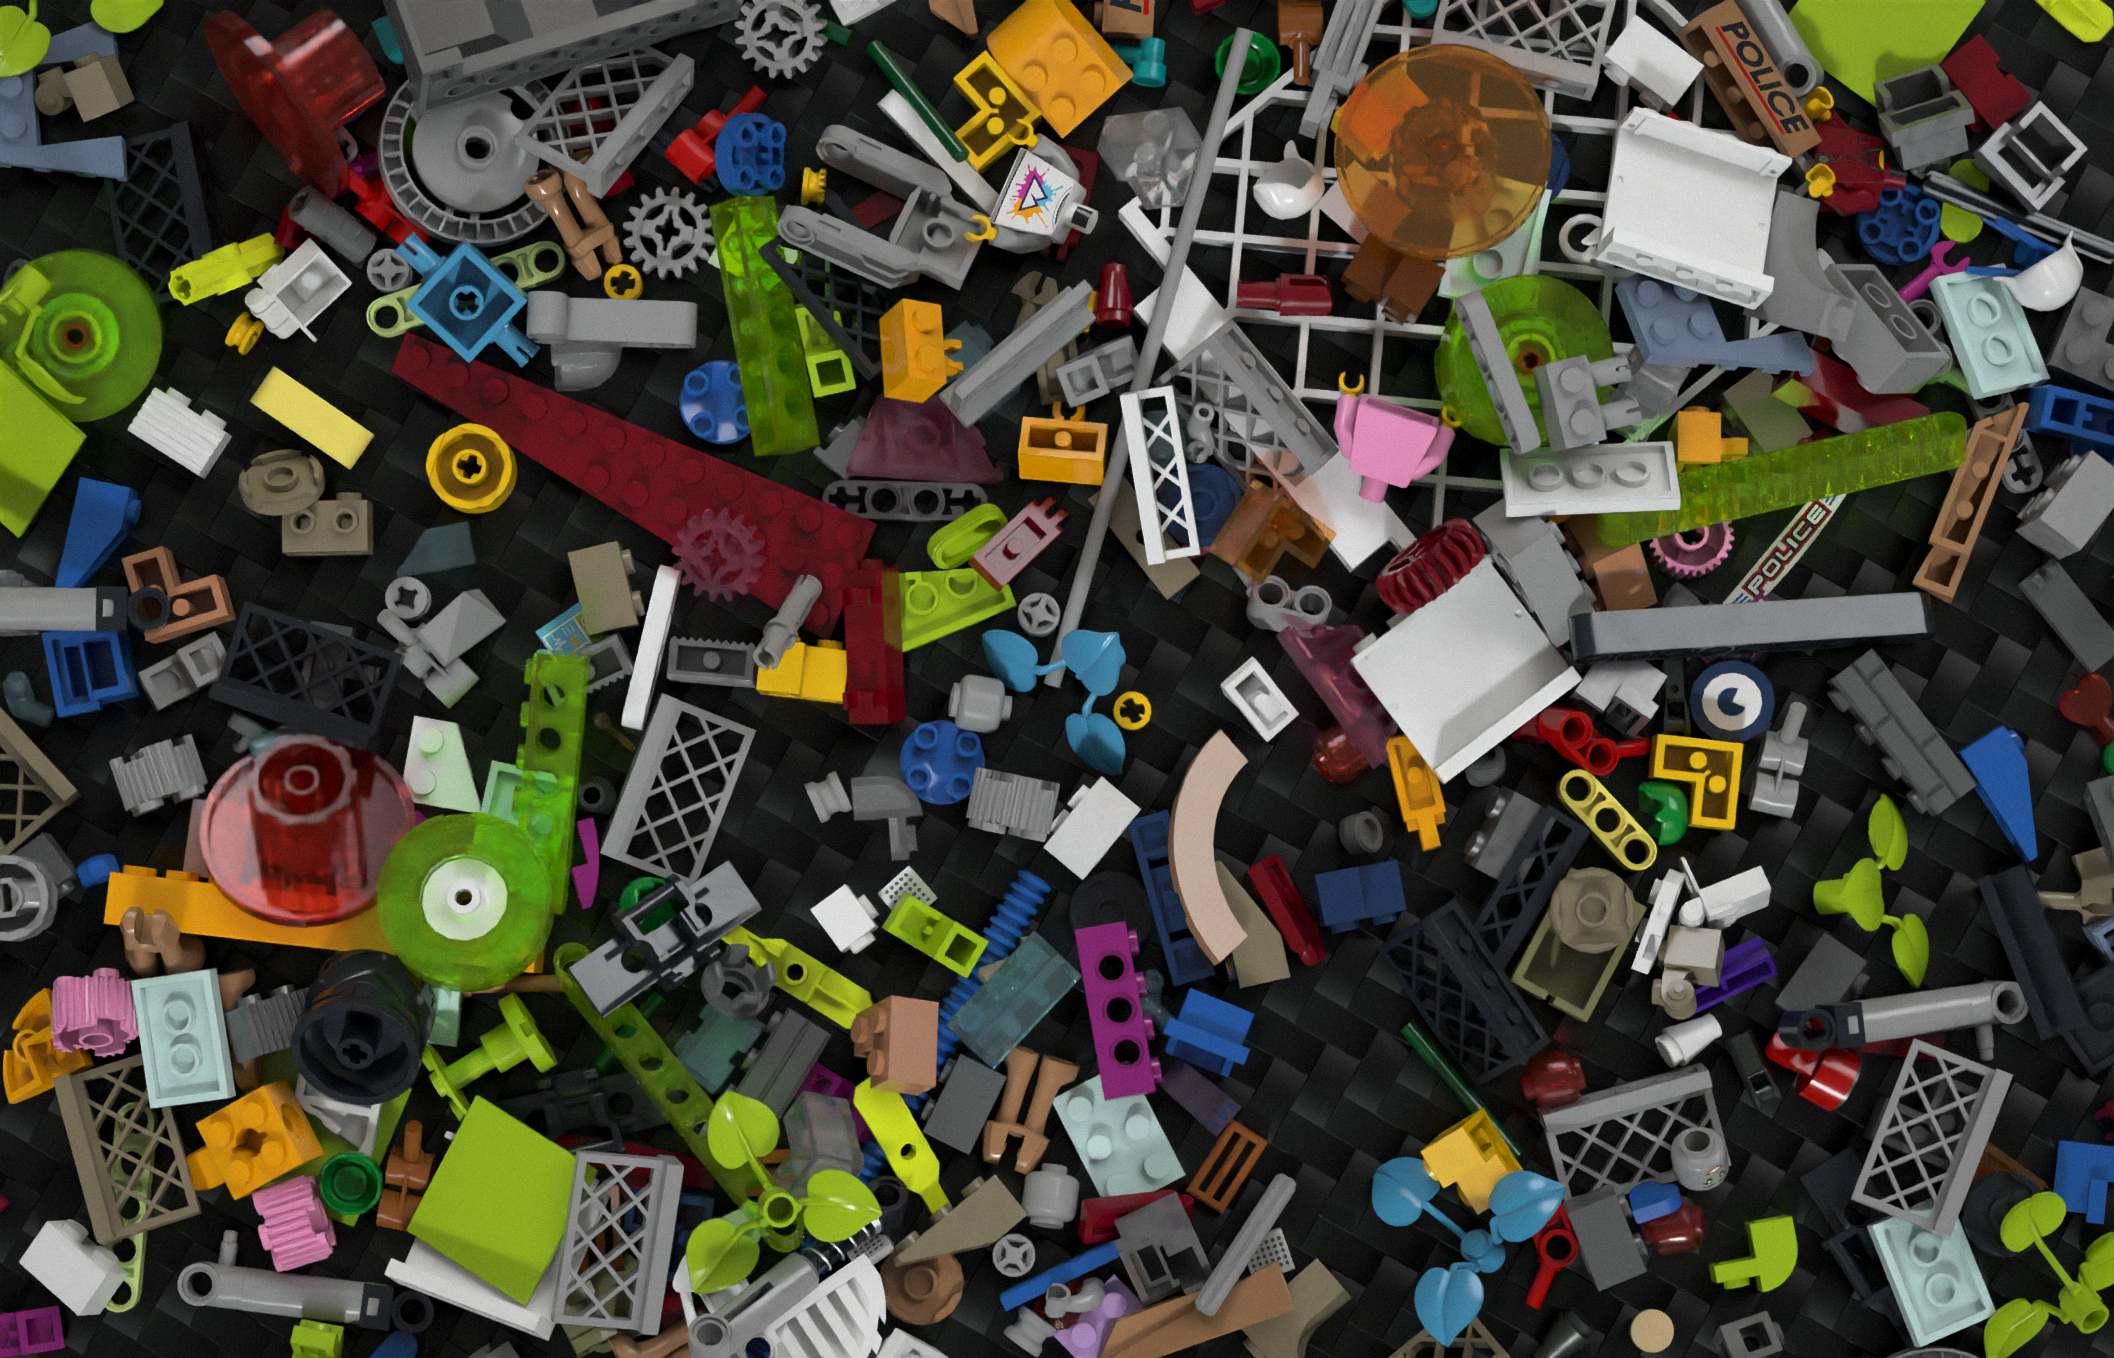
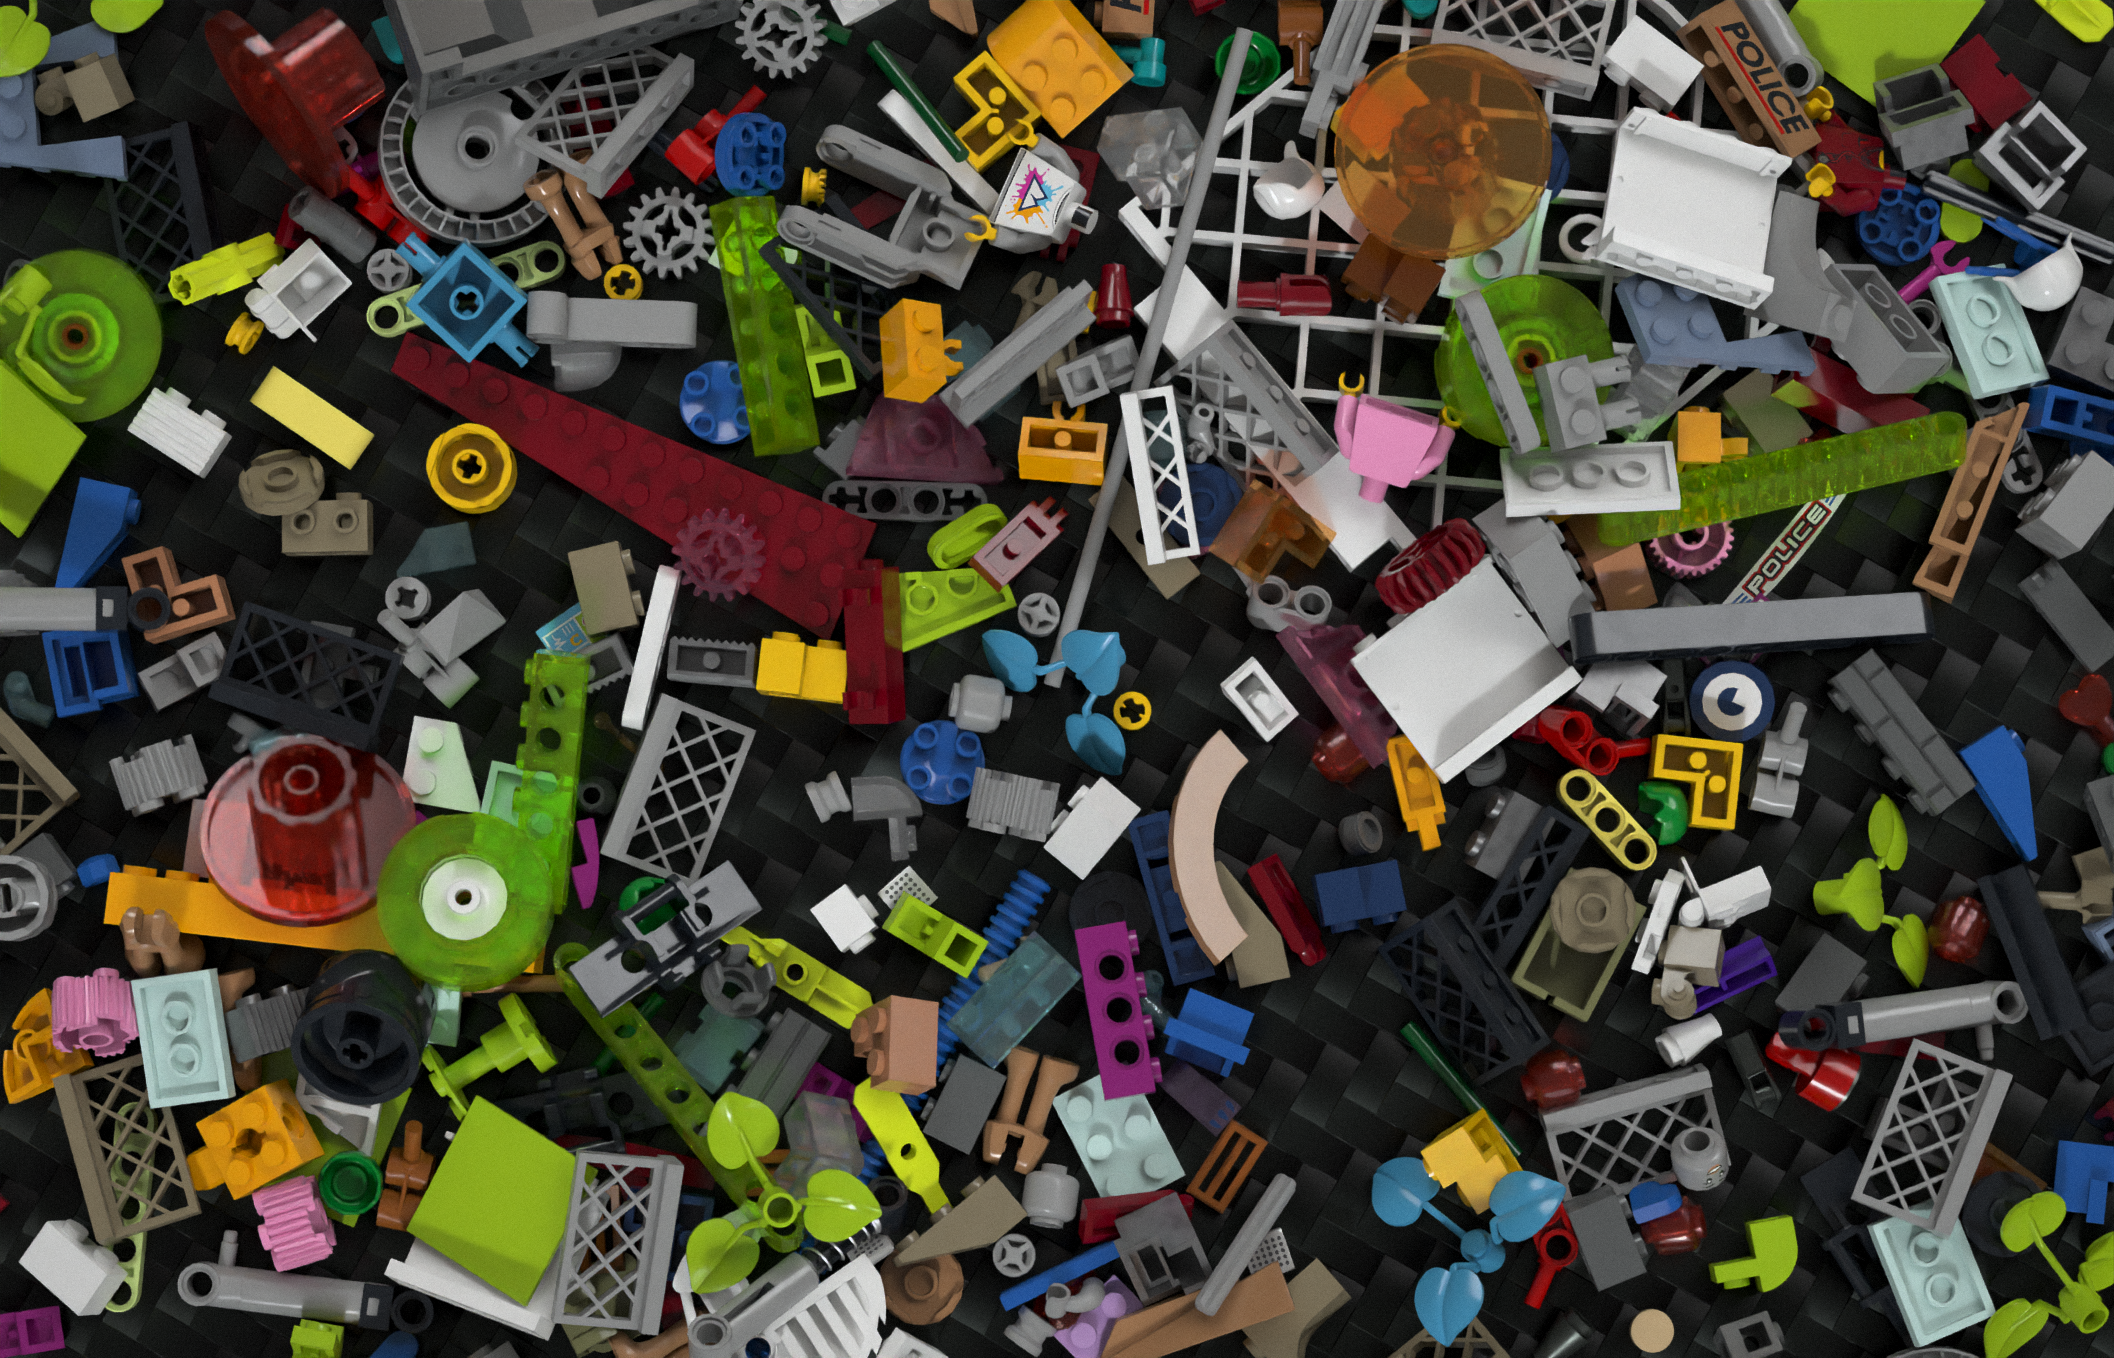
(782, 630): light grey pin -> none
(1958, 929): none -> clear red head

